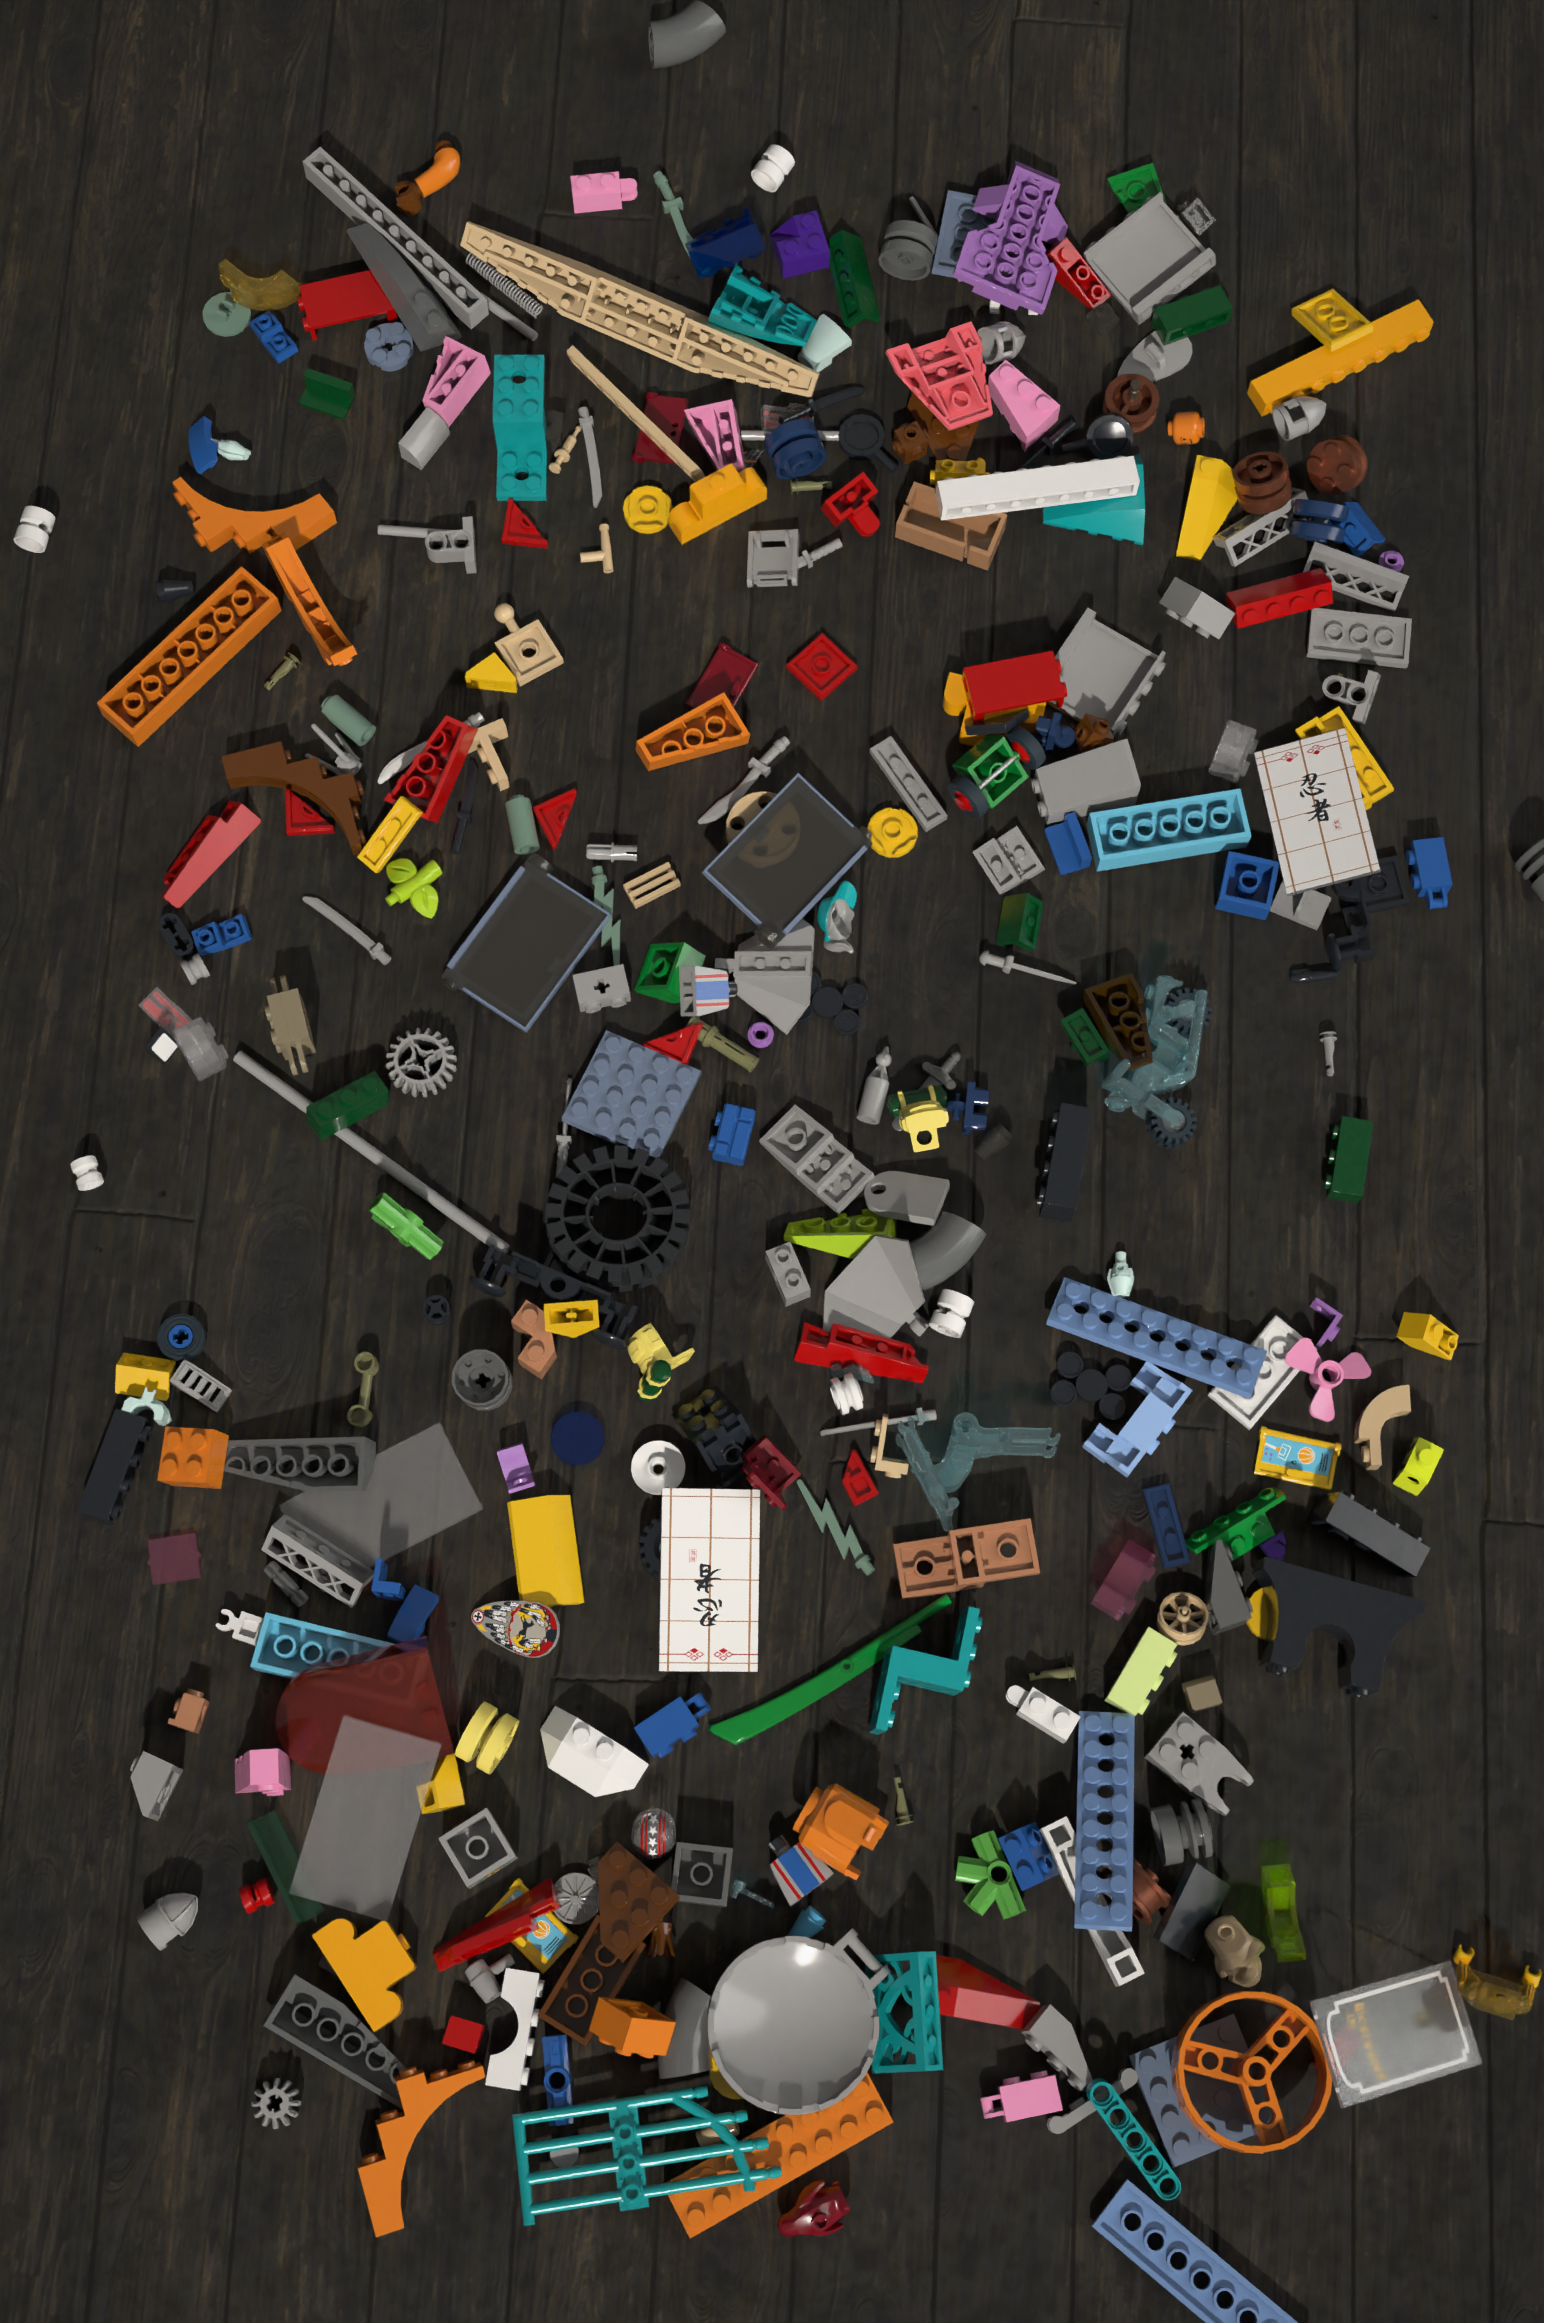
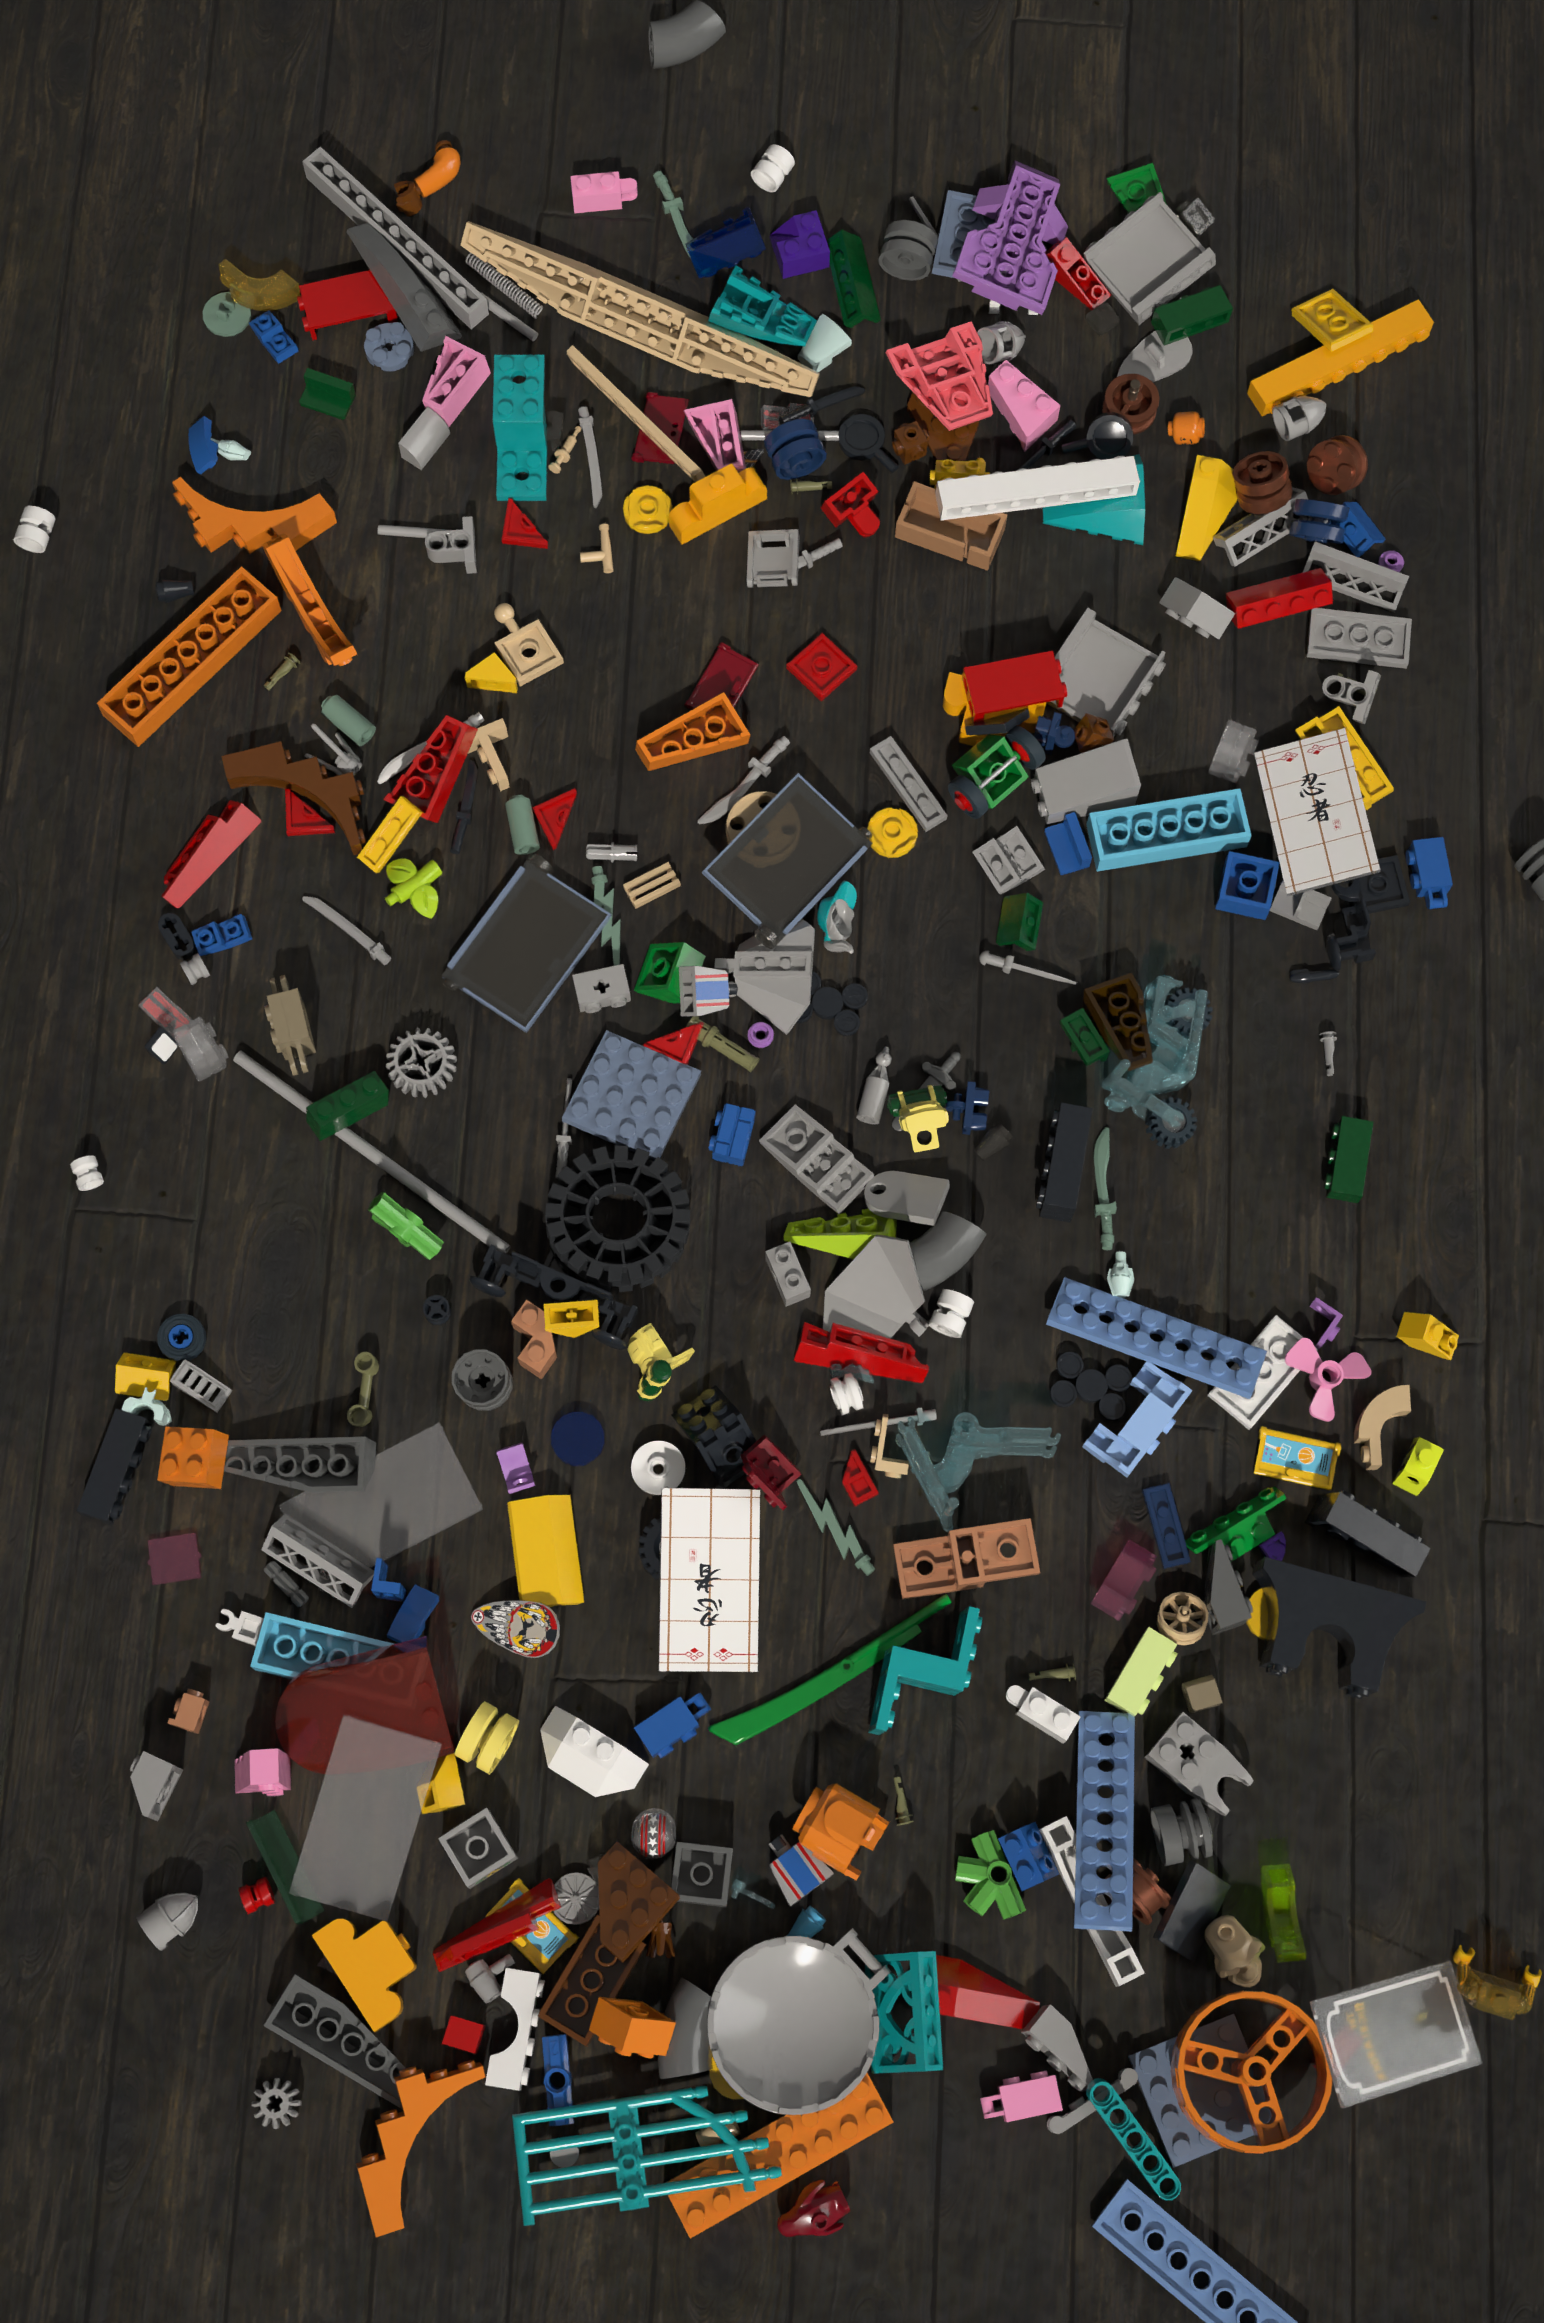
(1101, 1159): none -> sand green sword

